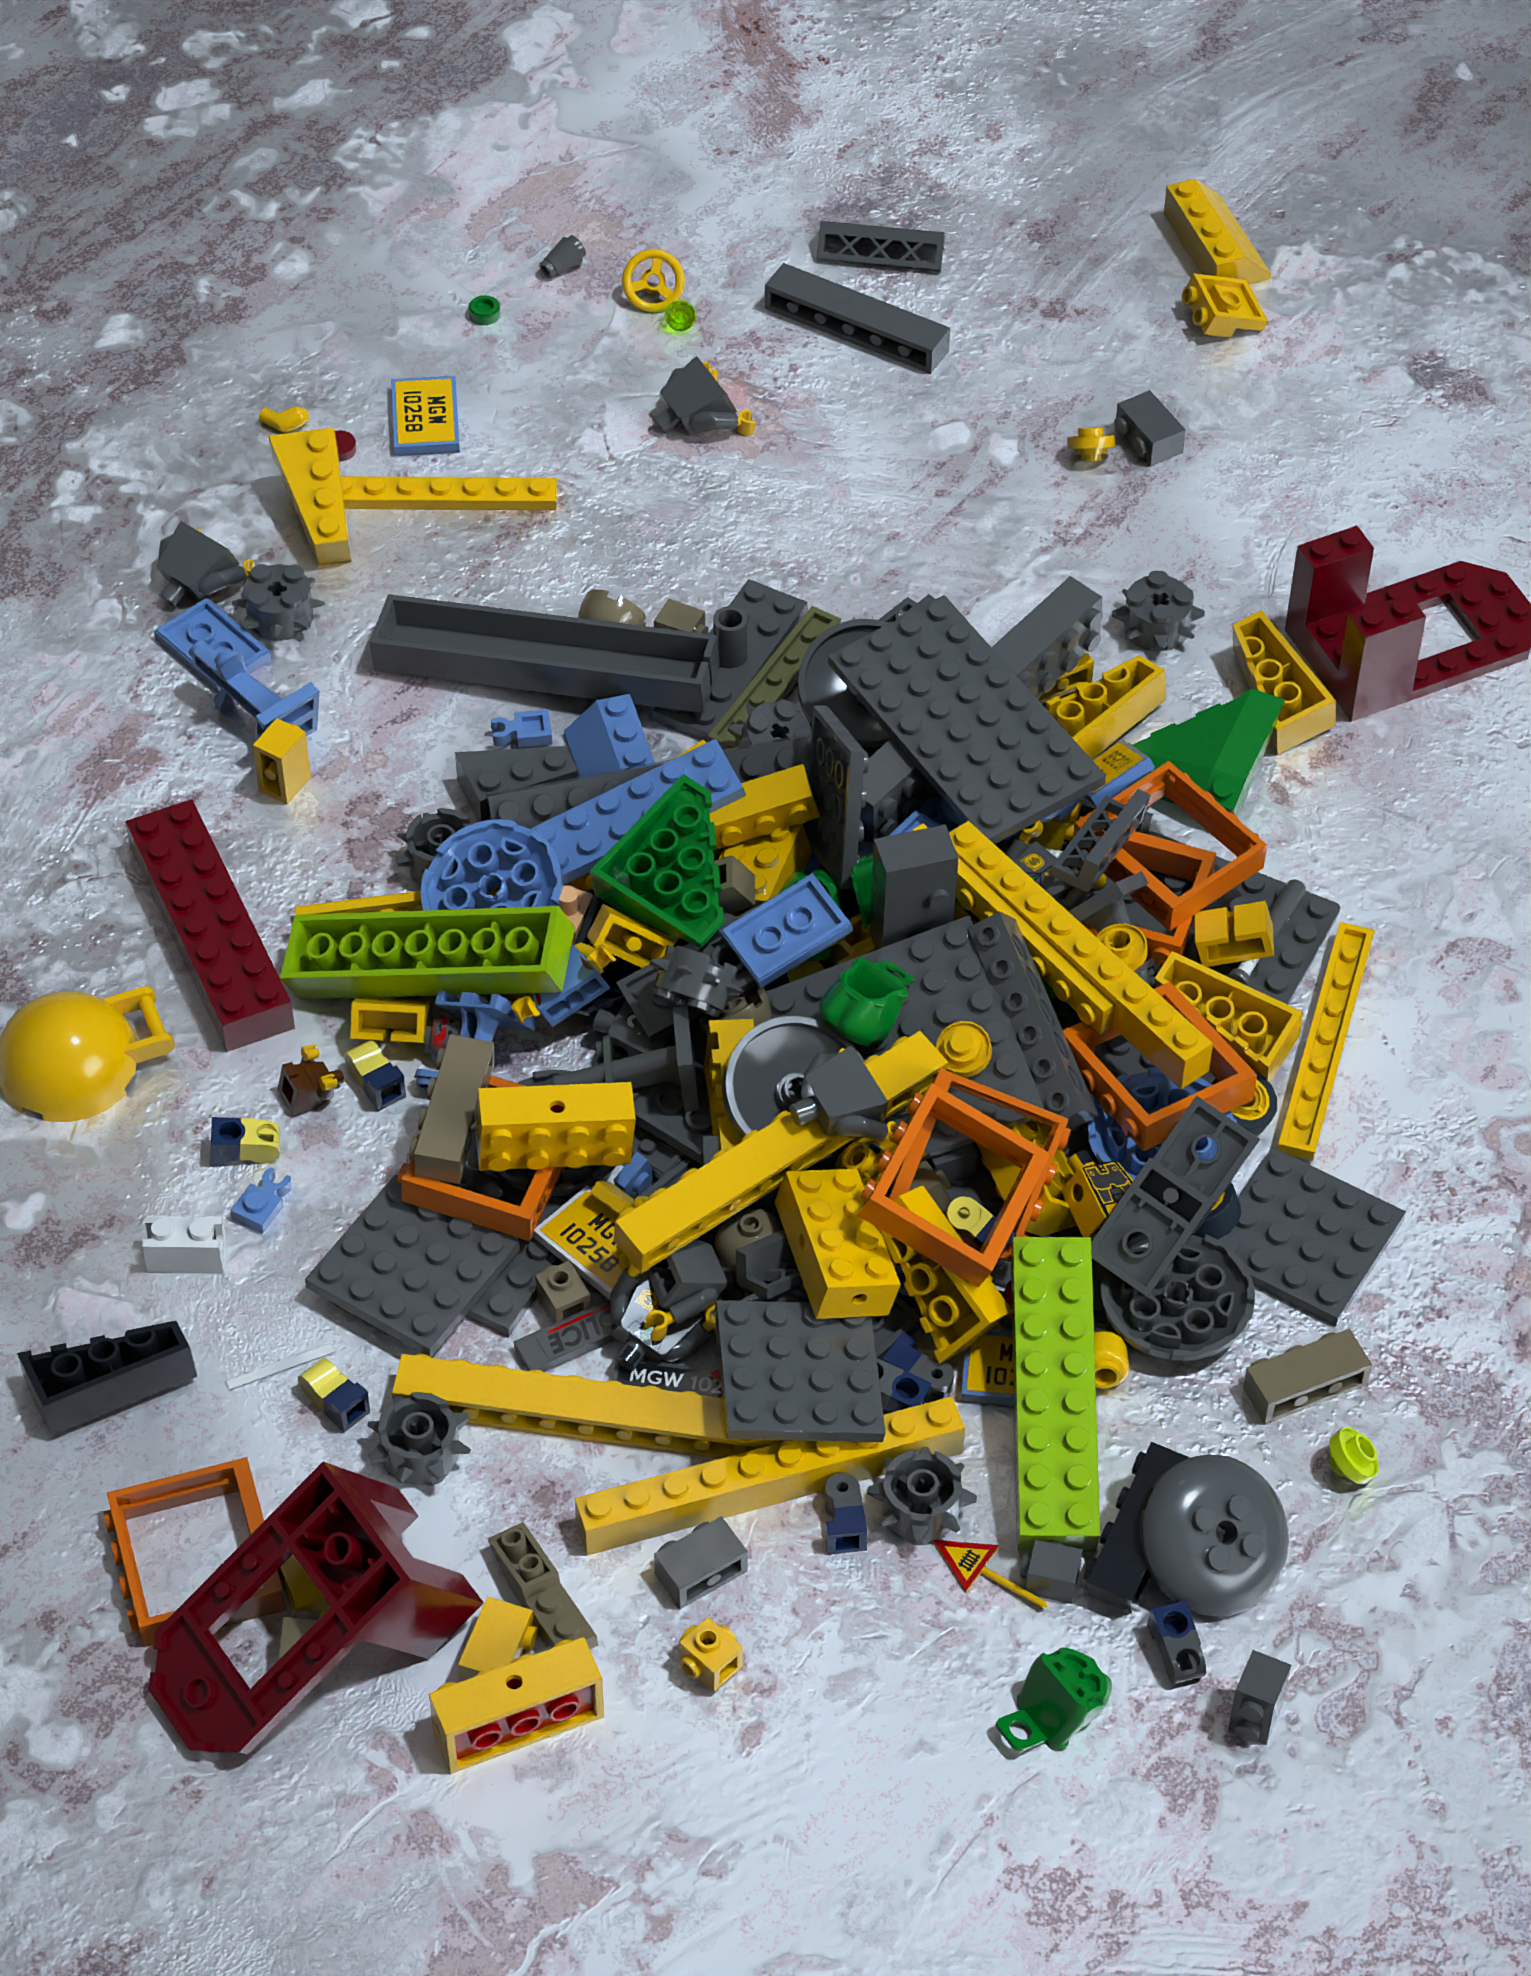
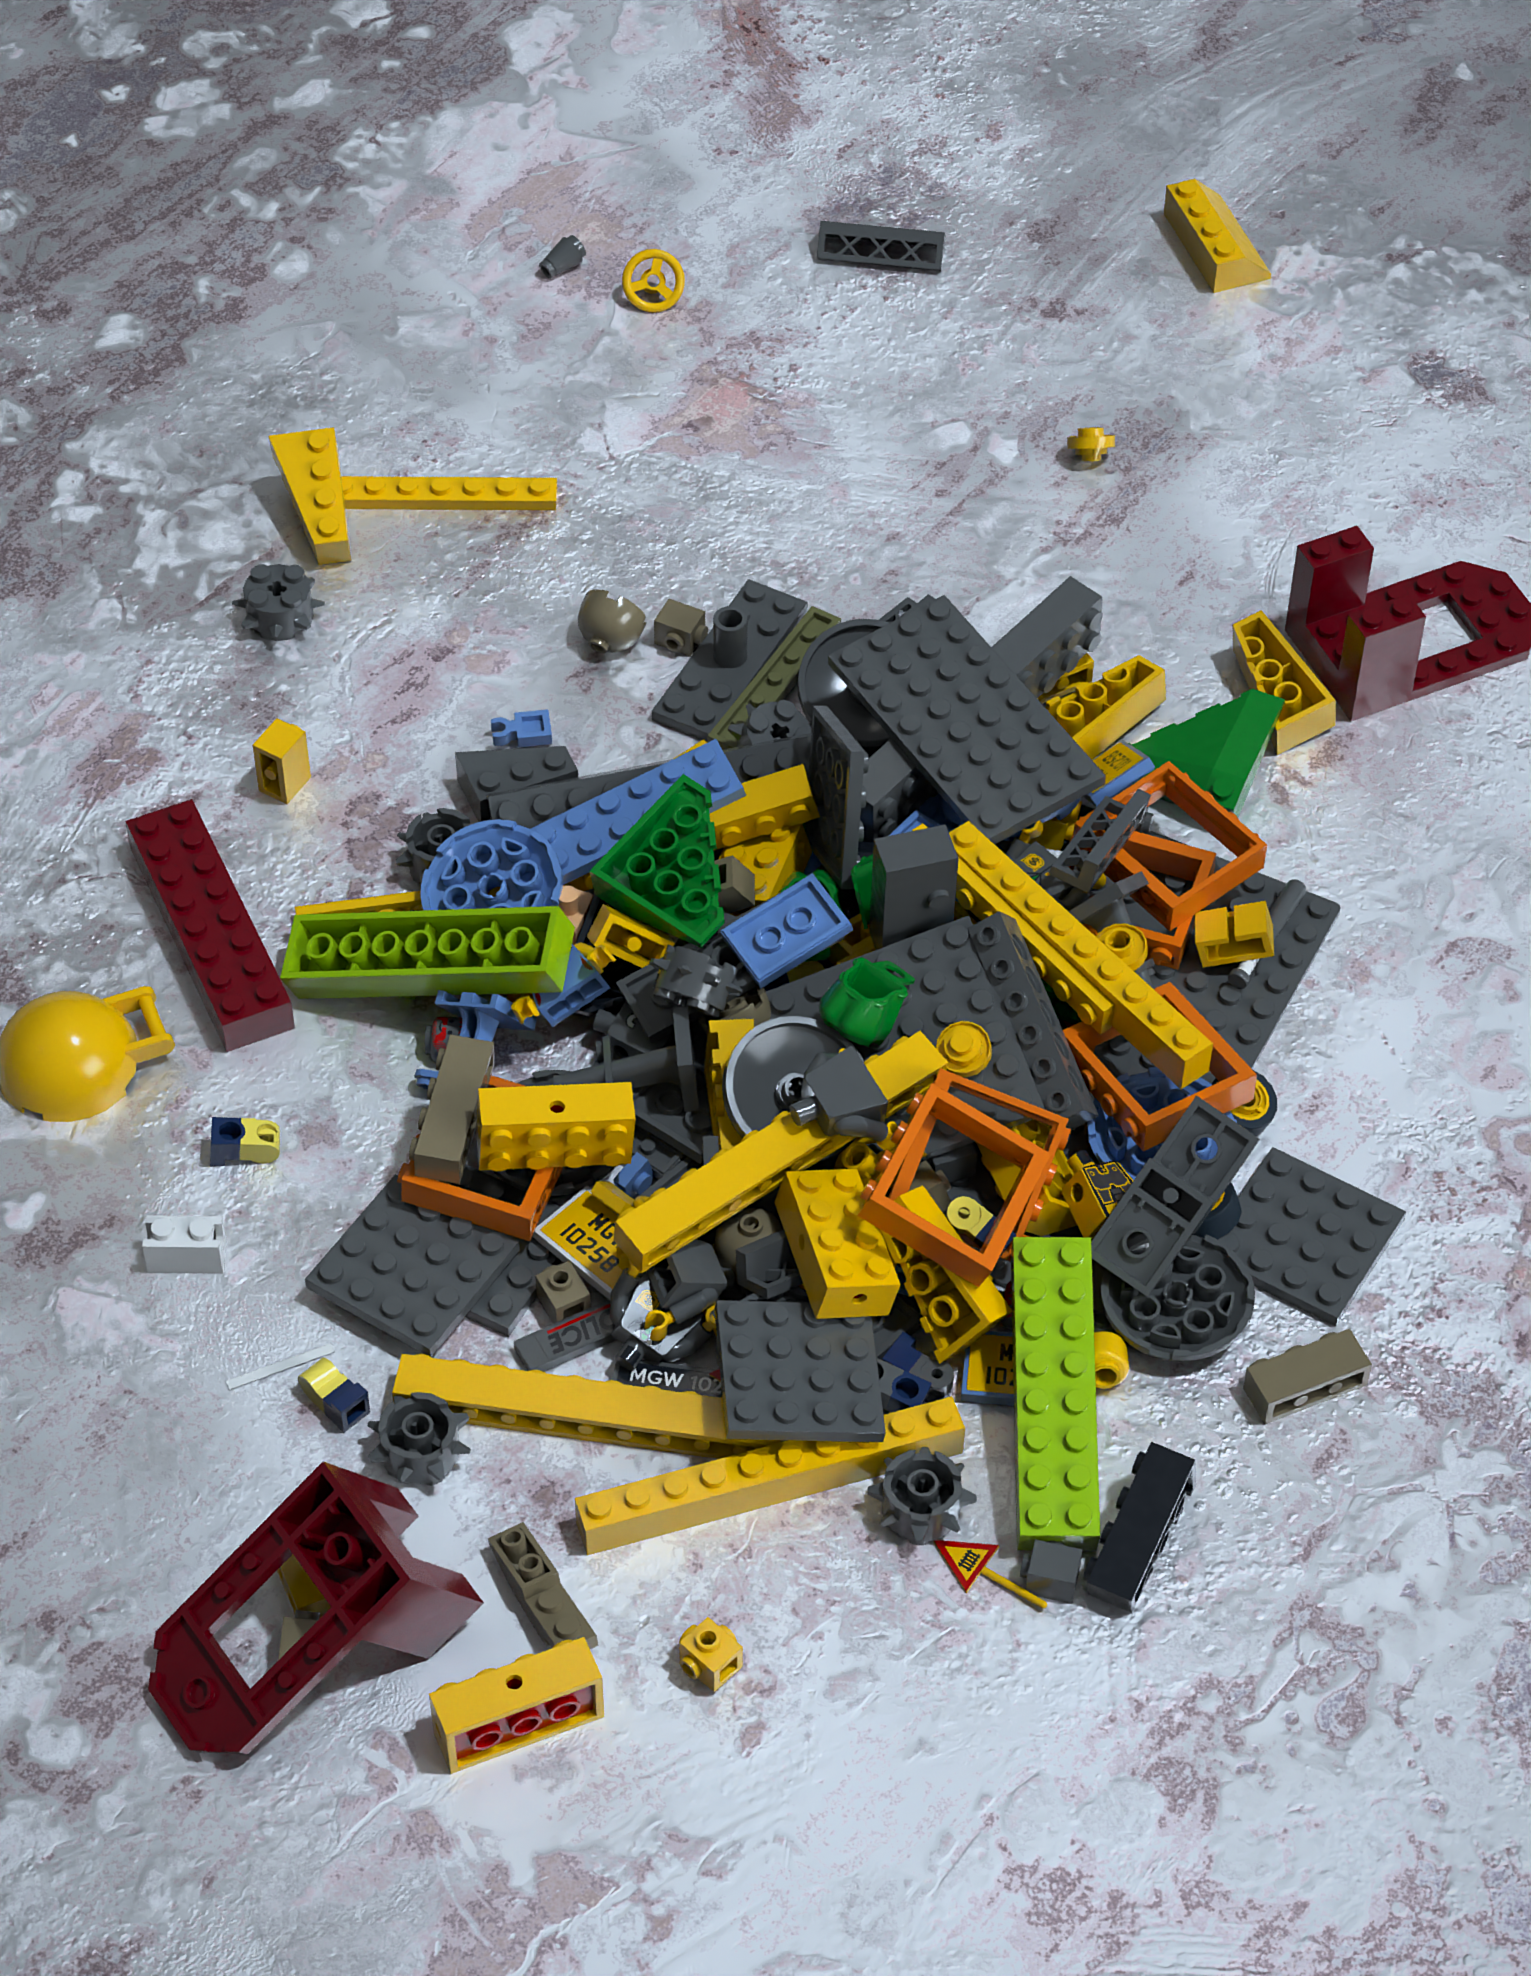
(106, 1373): black wedge -> none
(176, 1492): orange window -> none
(197, 565): dark grey torso -> none
(217, 629): medium blue tile -> none
(238, 687): medium blue piece -> none
(261, 1204): medium blue plate -> none
(286, 420): yellow arm -> none
(307, 1083): reddish brown piece -> none
(346, 445): dark red tile -> none
(375, 1016): yellow piece -> none
(375, 1074): leg -> none
(425, 415): tile -> none
(484, 310): green tile -> none
(498, 1637): yellow brick -> none
(545, 653): dark grey piece -> none
(608, 737): medium blue slope -> none
(680, 315): clear neon green plate -> none
(700, 402): dark grey torso -> none
(700, 1562): dark grey brick -> none
(845, 1505): leg -> none
(857, 318): dark grey brick -> none
(1057, 1699): green piece -> none
(1149, 428): dark grey brick -> none
(1158, 612): dark grey brick -> none
(1177, 1642): leg -> none
(1182, 1540): dark grey brick -> none
(1223, 305): yellow plate -> none
(1248, 1020): yellow wedge -> none
(1259, 1697): dark grey brick -> none
(1326, 1041): yellow plate -> none
(1353, 1456): neon yellow plate -> none

